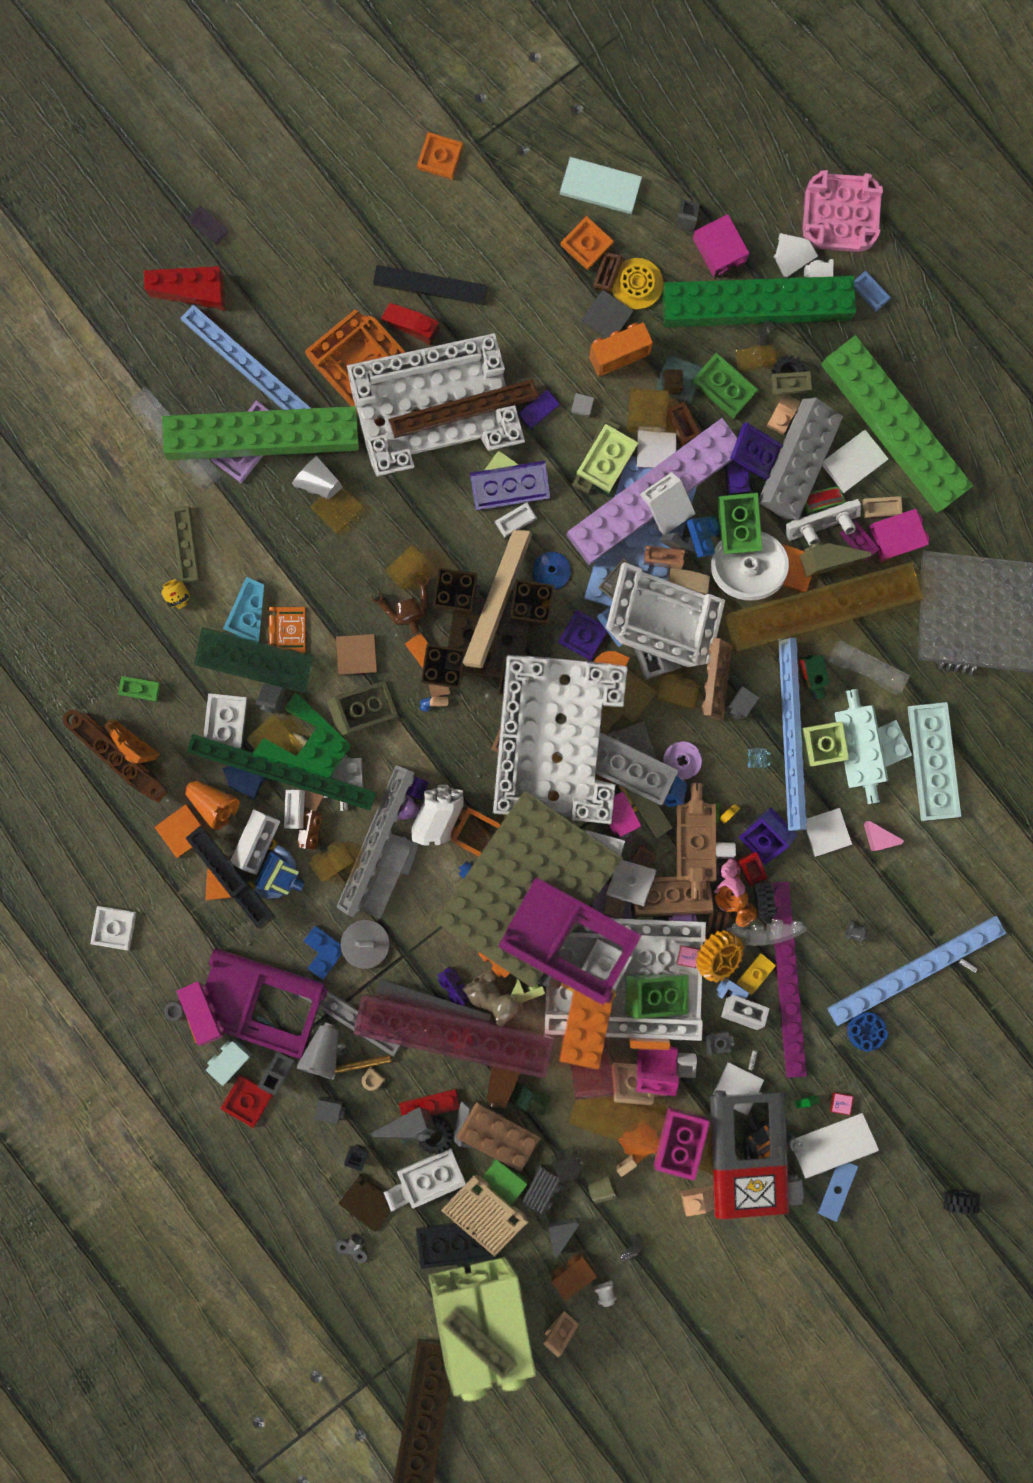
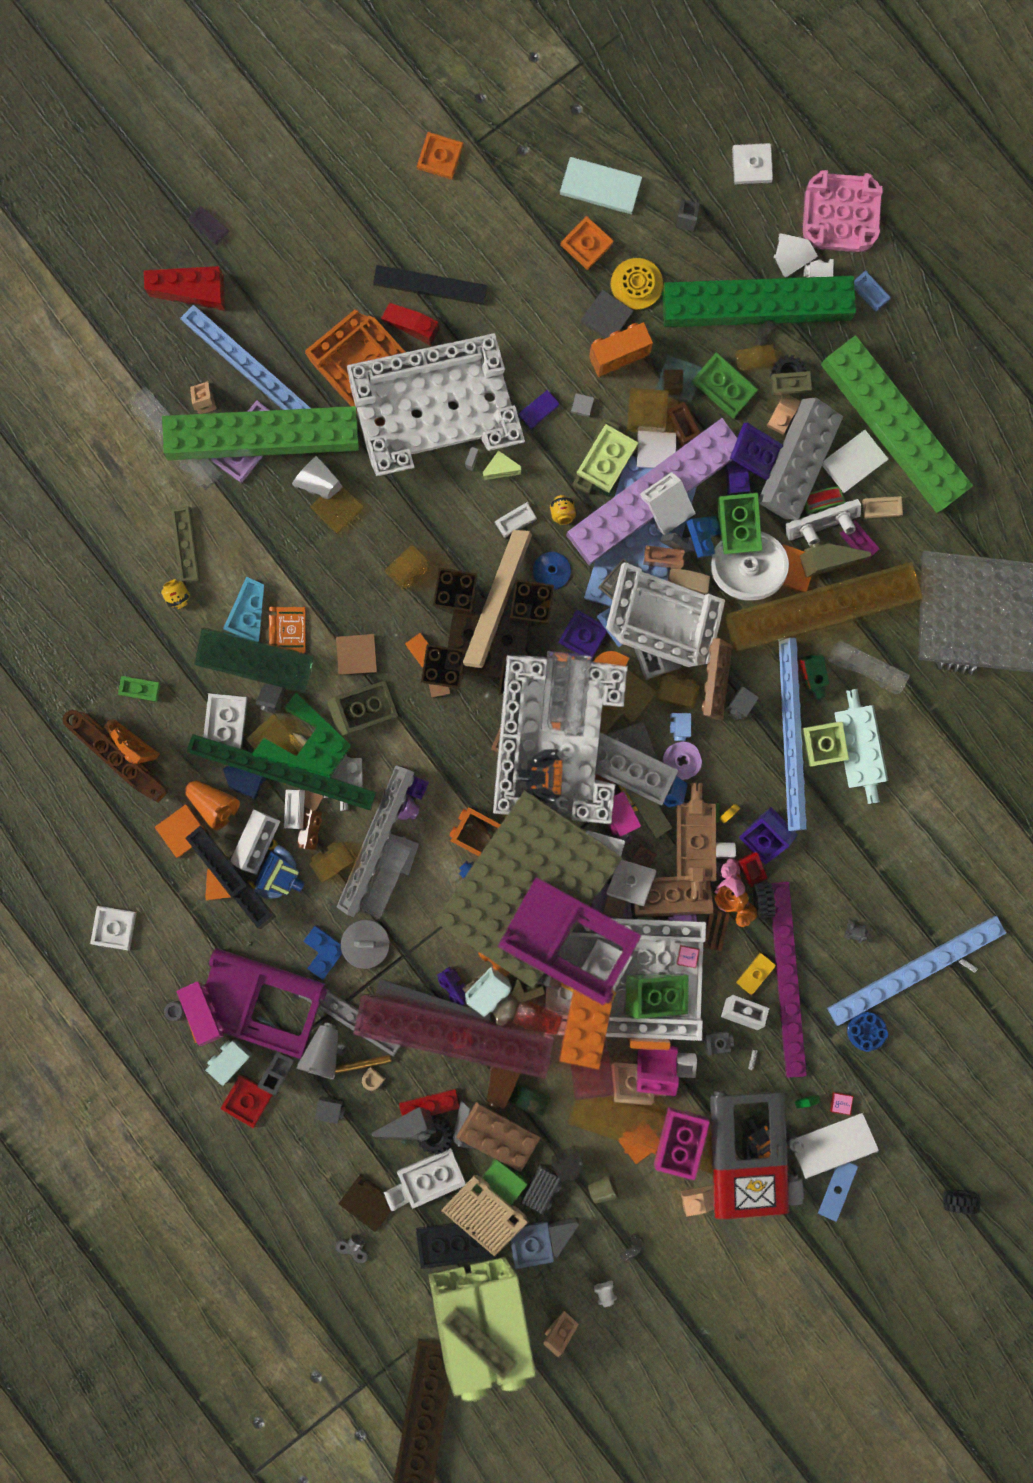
(202, 398): none -> light nougat slope
(356, 1157): black brick -> none
(408, 610): reddish brown piece -> none
(433, 701): arm -> none
(437, 815): white brick -> none
(463, 408): reddish brown tile -> none
(471, 459): none -> light grey tile
(488, 991): none -> light aqua brick
(510, 485): tile -> none
(532, 1245): none -> sand blue plate
(537, 1018): none -> clear red slope
(545, 776): none -> torso
(563, 510): none -> yellow head
(565, 693): none -> clear slope
(573, 1276): dark orange brick -> none
(604, 286): reddish brown tile -> none
(626, 1165): tan tile -> none
(681, 726): none -> light blue brick
(719, 956): light orange gear -> none
(721, 246): dark pink brick -> none
(734, 990): light blue bracket -> none
(739, 1081): white tile -> none
(752, 163): none -> white plate
(758, 758): clear light blue tile -> none
(775, 932): clear slope -> none
(827, 832): white tile -> none
(879, 837): bright pink slope -> none
(893, 743): light aqua plate -> none
(899, 534): dark pink panel -> none
(934, 761): light aqua plate -> none

